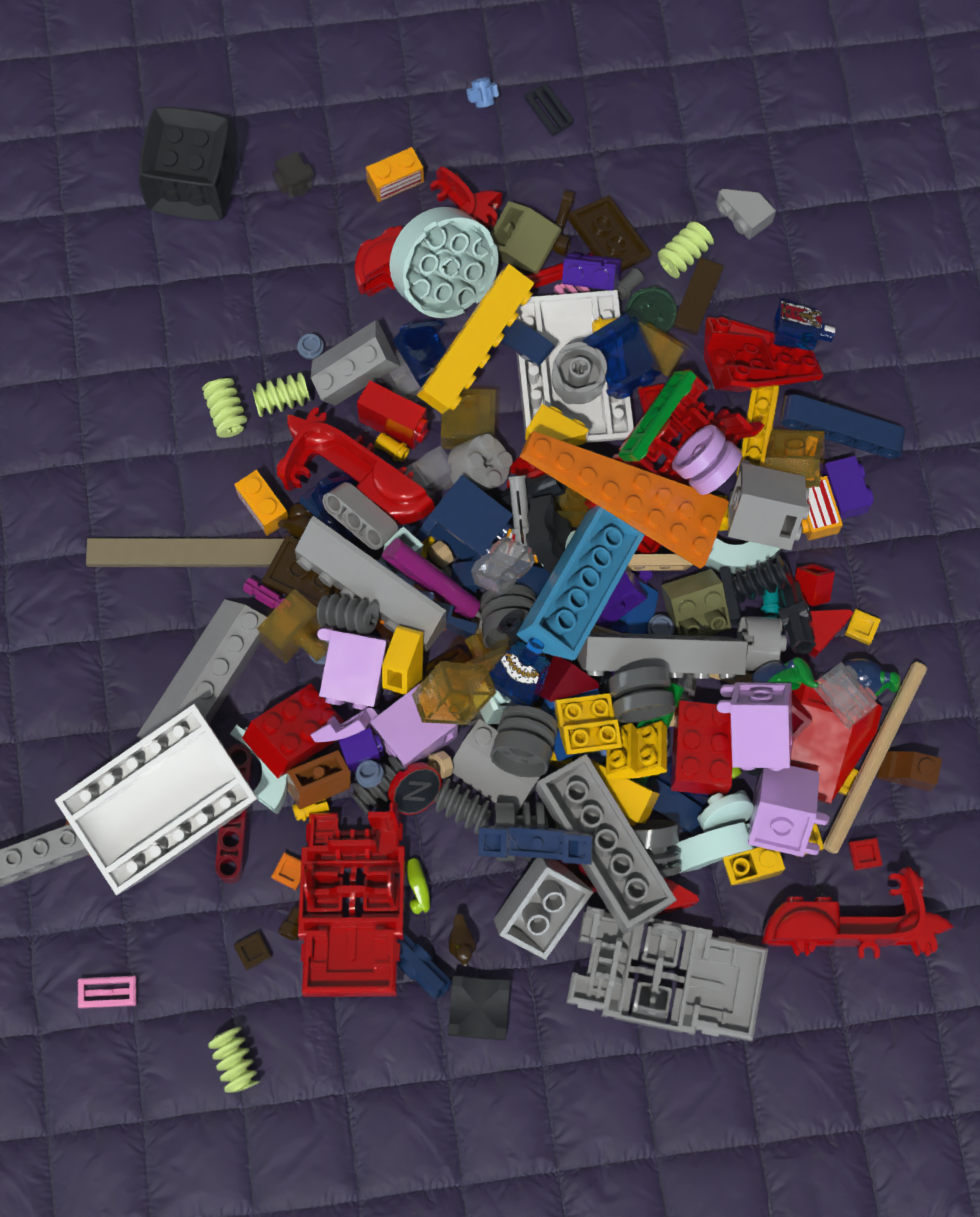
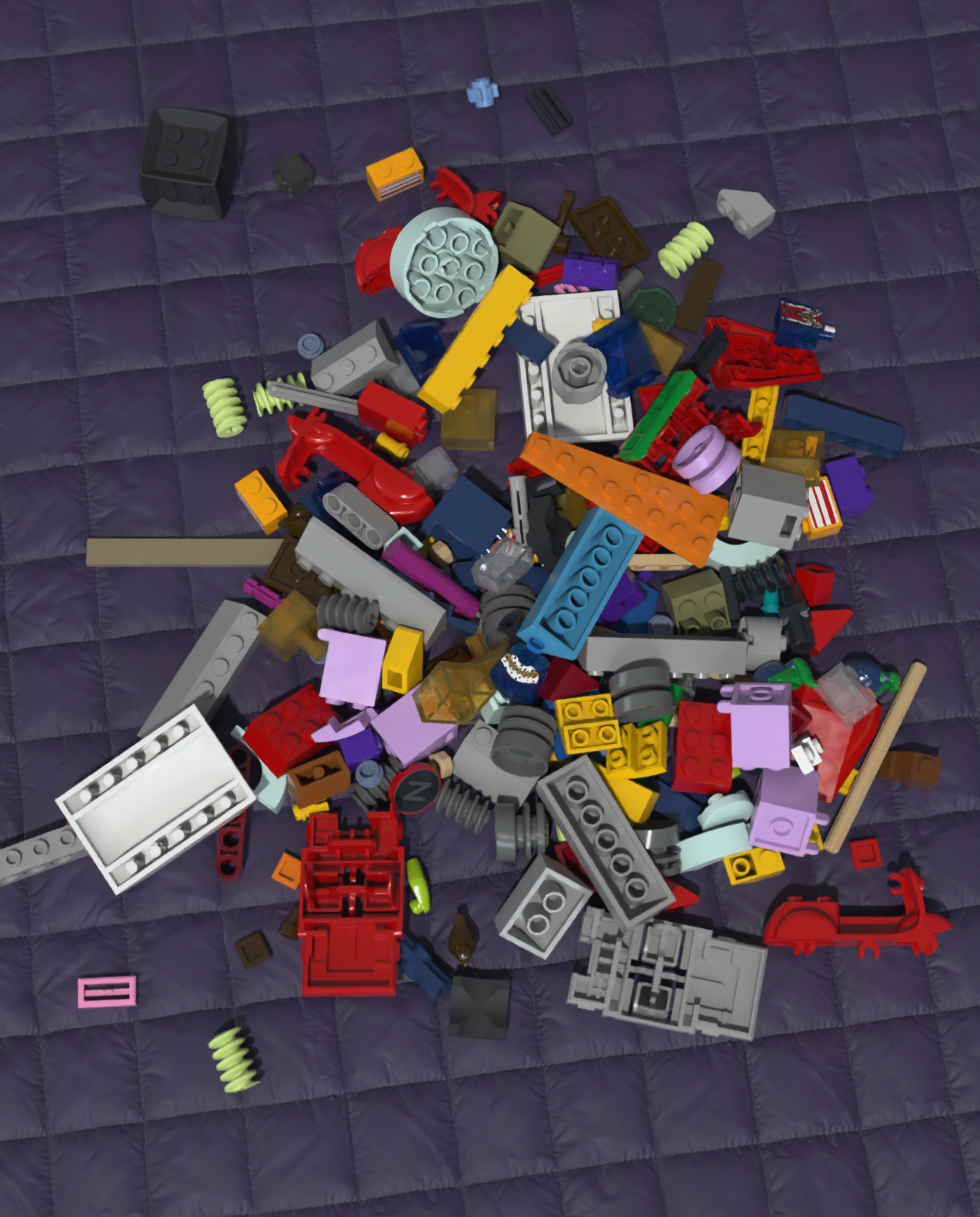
(313, 397): none -> light grey axle
(481, 462): light grey brick -> none
(535, 843): dark blue slope -> none
(554, 424): yellow slope -> none
(708, 352): none -> black tile
(807, 753): none -> white slope
(862, 627): yellow tile -> none

